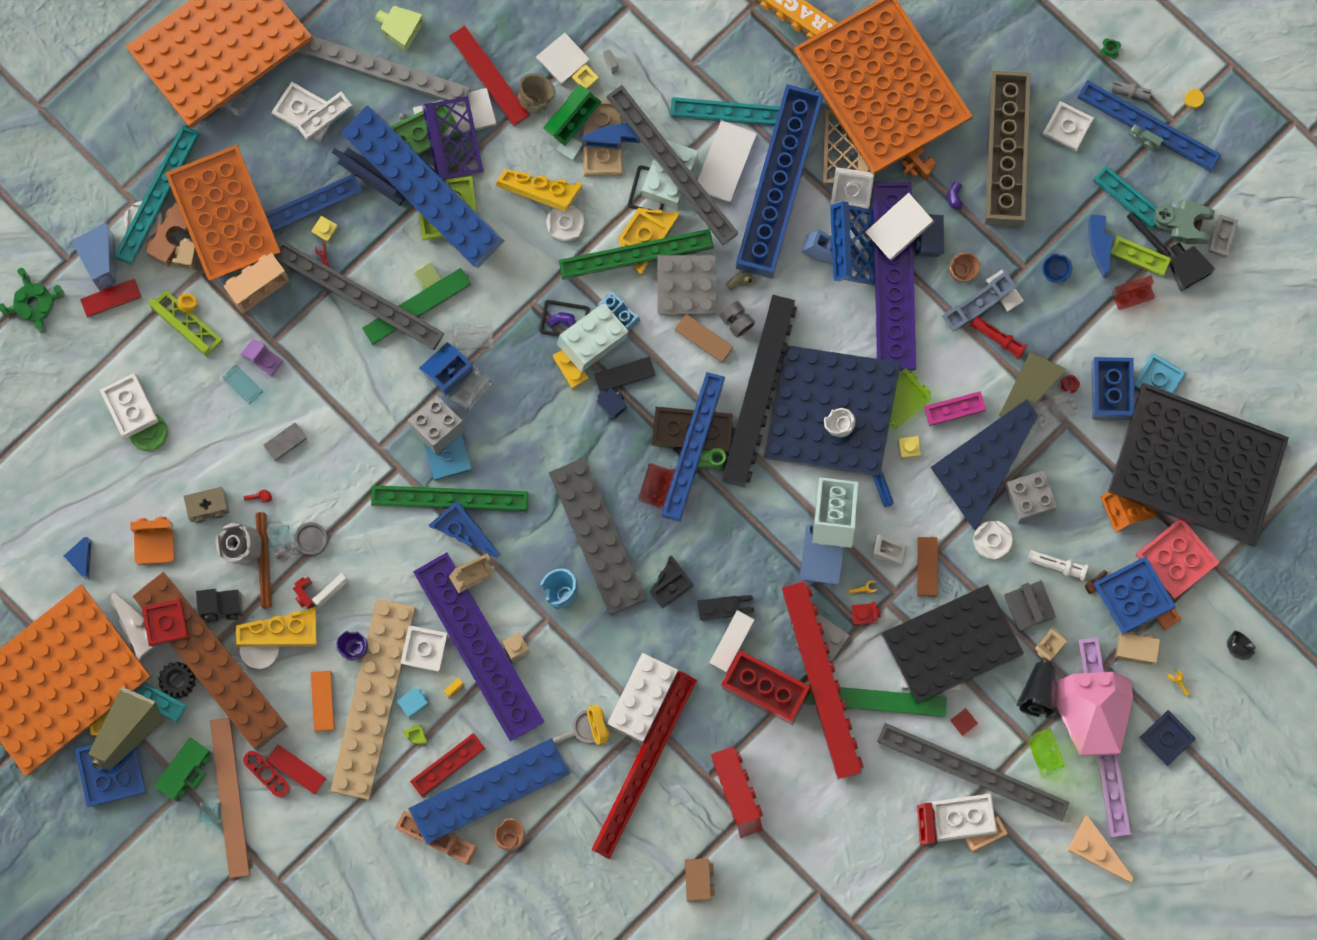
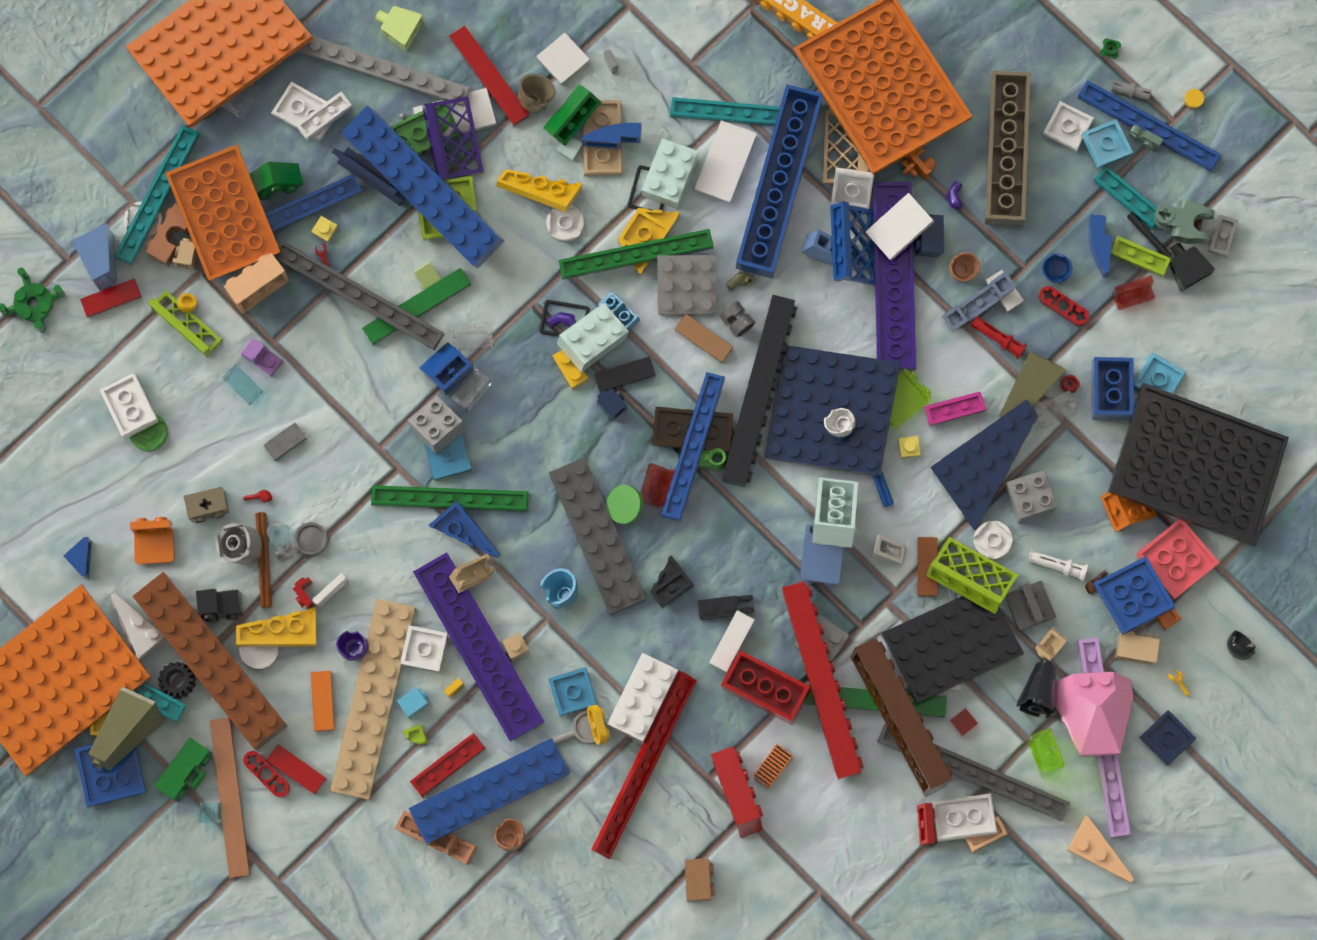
(165, 622): red tile -> none
(276, 177): none -> green brick
(572, 691): none -> dark azure plate
(585, 77): light yellow plate -> none
(625, 504): none -> bright green tile
(672, 165): dark grey plate -> none
(772, 766): none -> tile
(863, 589): yellow hand -> none
(865, 613): red bracket -> none
(901, 717): none -> reddish brown brick
(965, 585): none -> lime fence
(1062, 298): none -> red beam
(1107, 143): none -> medium azure plate

